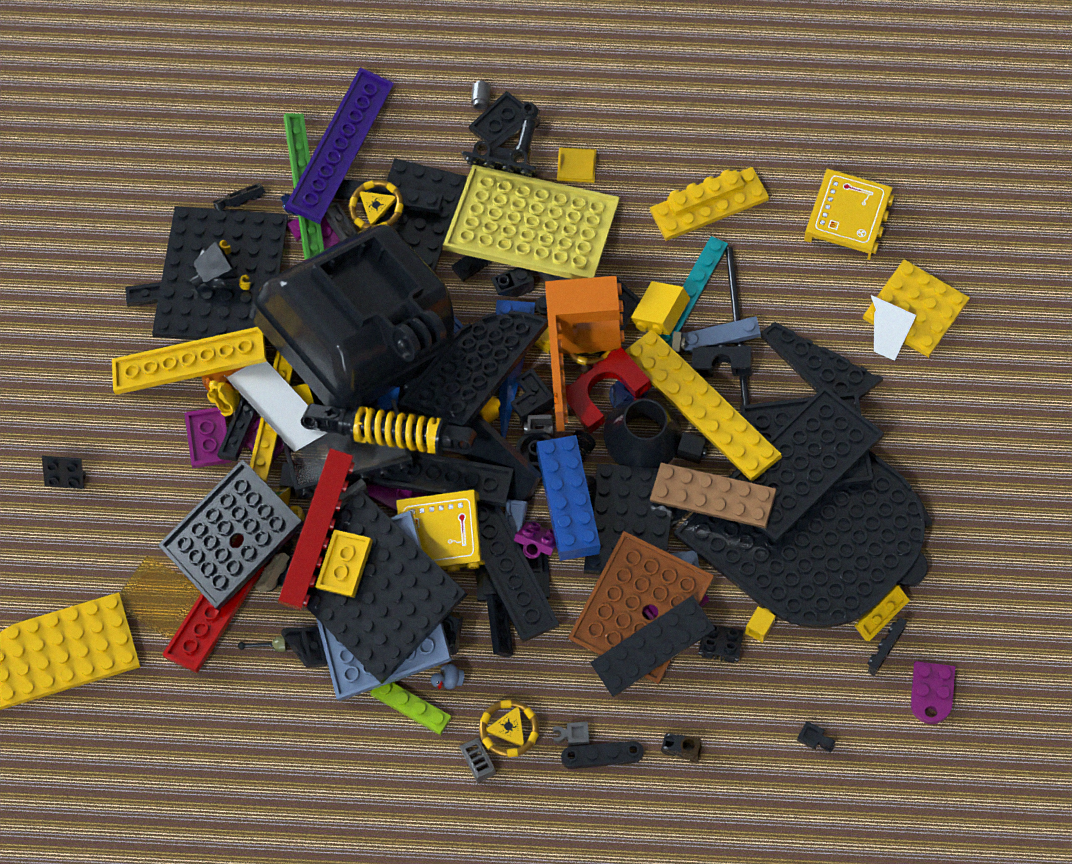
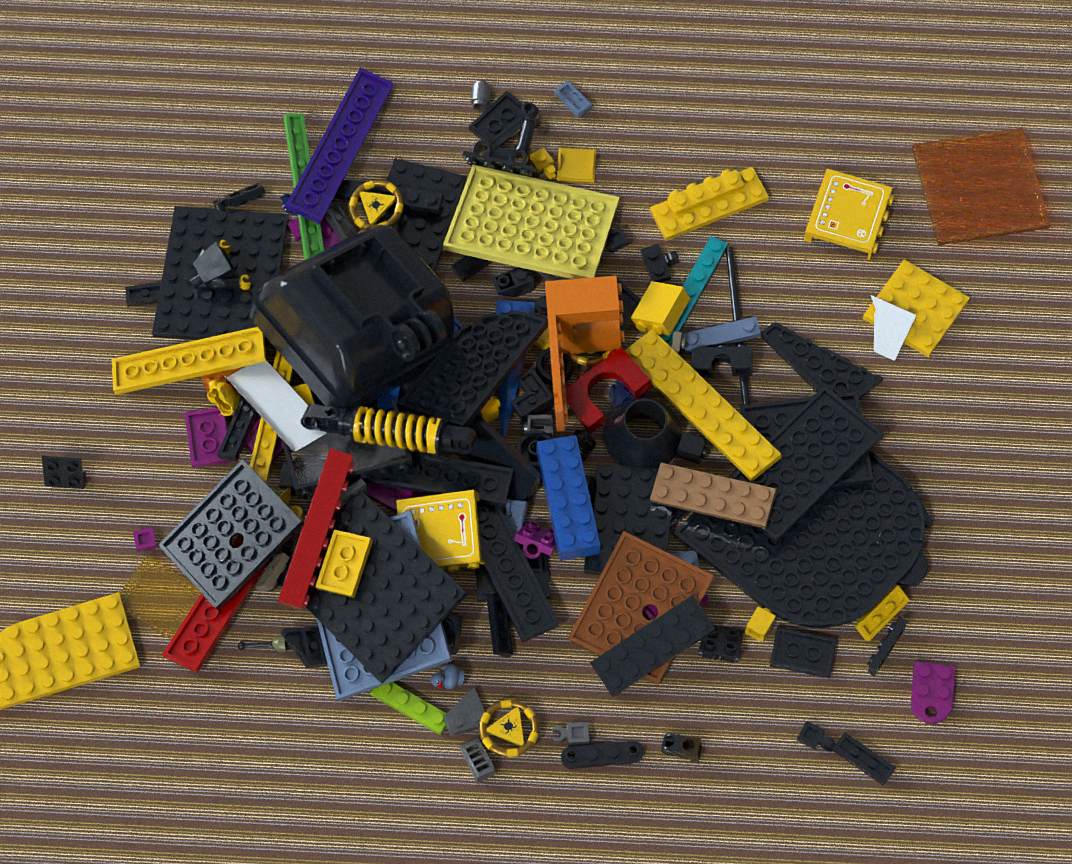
(144, 539): none -> magenta plate
(465, 714): none -> flat silver wing
(543, 162): none -> yellow plate
(547, 378): none -> black tyre
(572, 99): none -> sand blue plate
(616, 239): none -> black plate
(657, 264): none -> black plate
(803, 652): none -> black tile
(864, 759): none -> black plate
(980, 186): none -> clear orange plate

